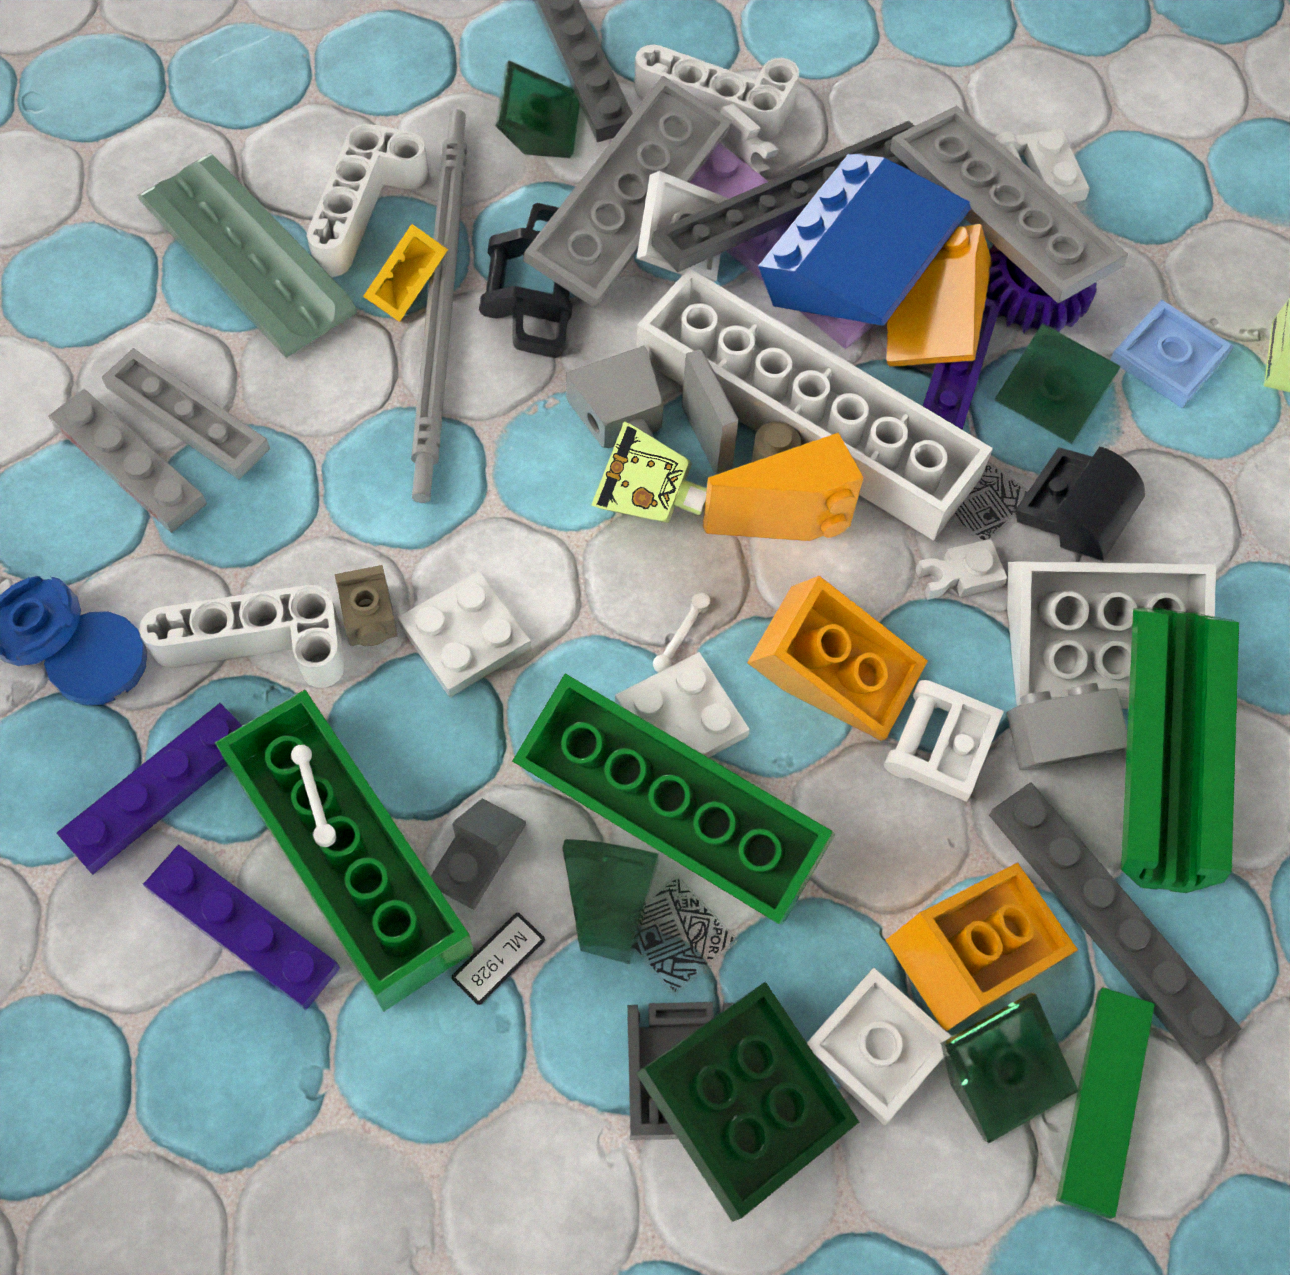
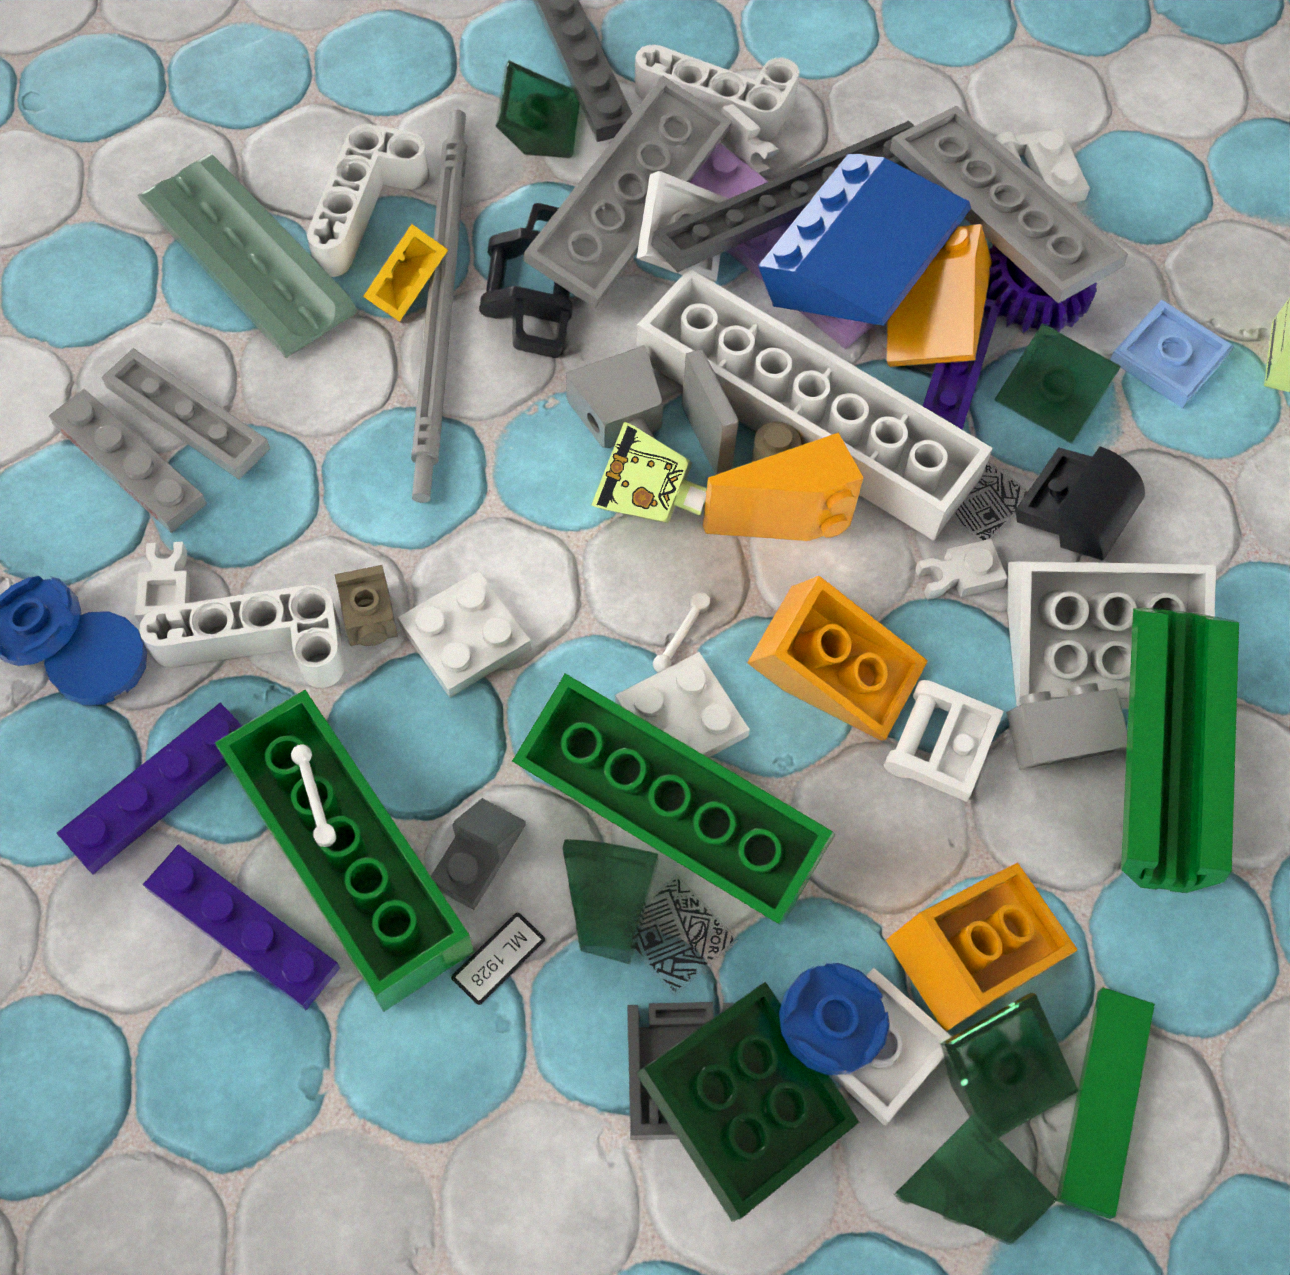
(165, 583): none -> white plate
(834, 1019): none -> blue tile
(978, 1185): none -> clear green slope
(1115, 923): dark grey plate -> none

